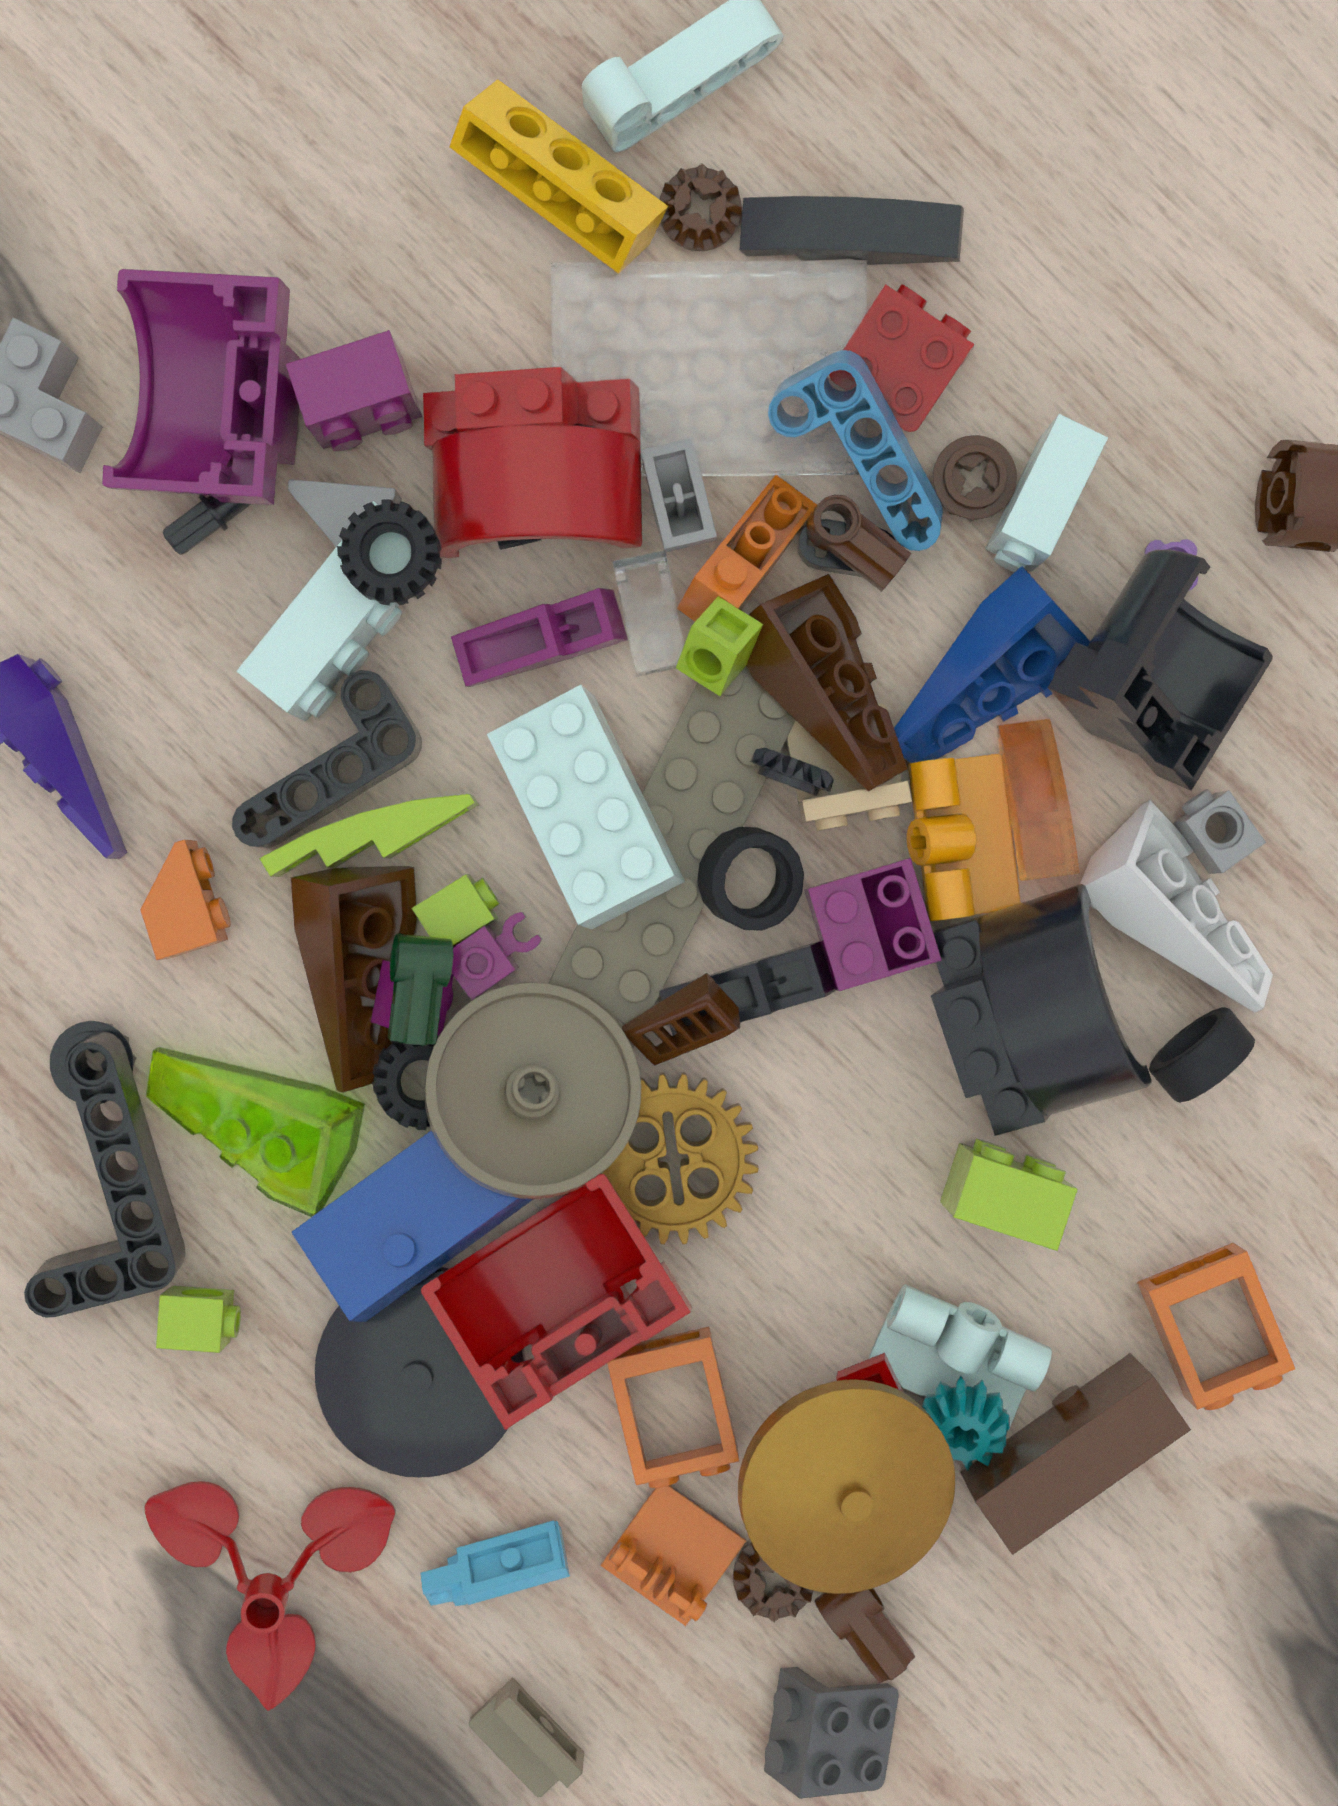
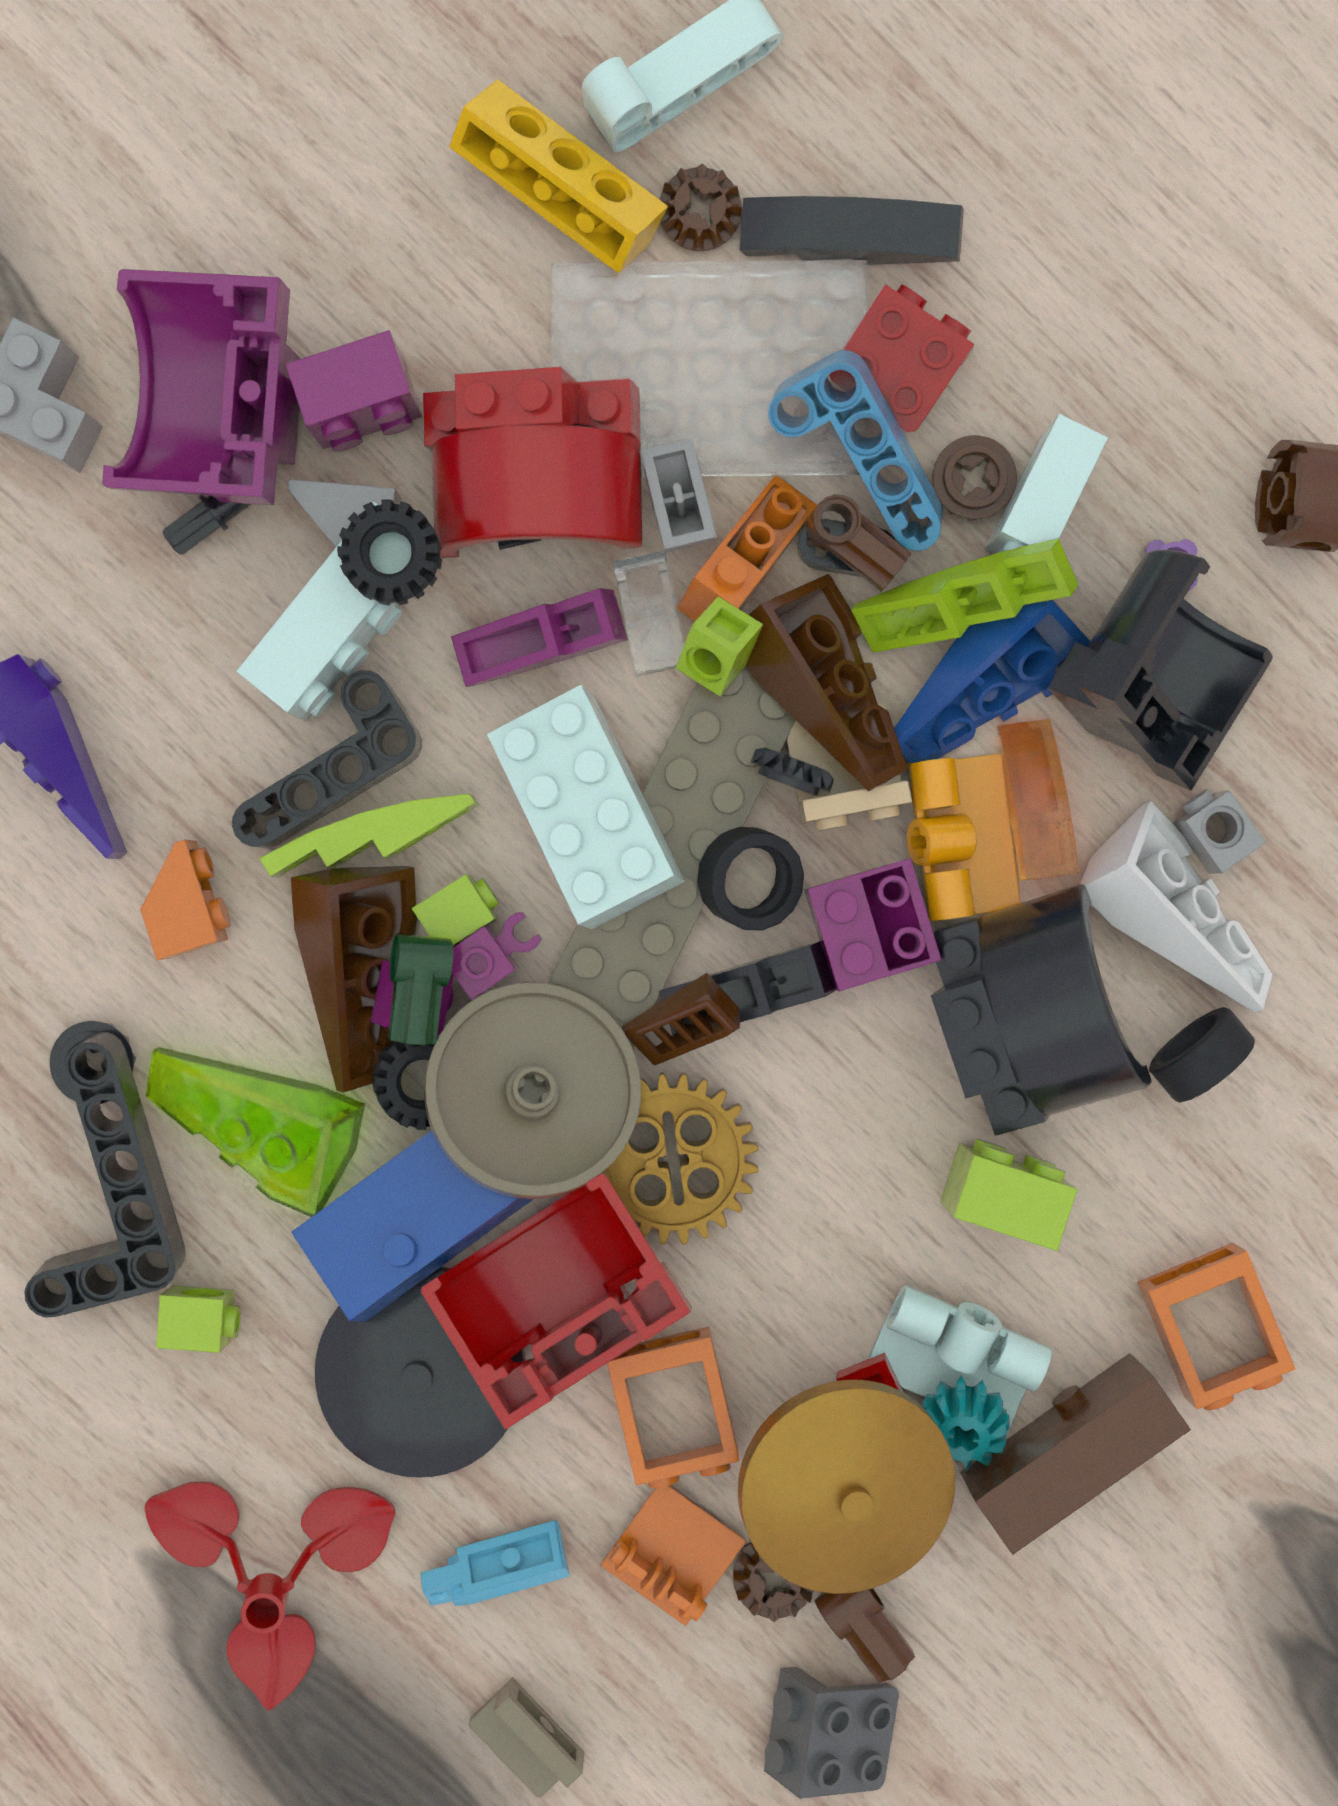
(965, 595): none -> lime slope

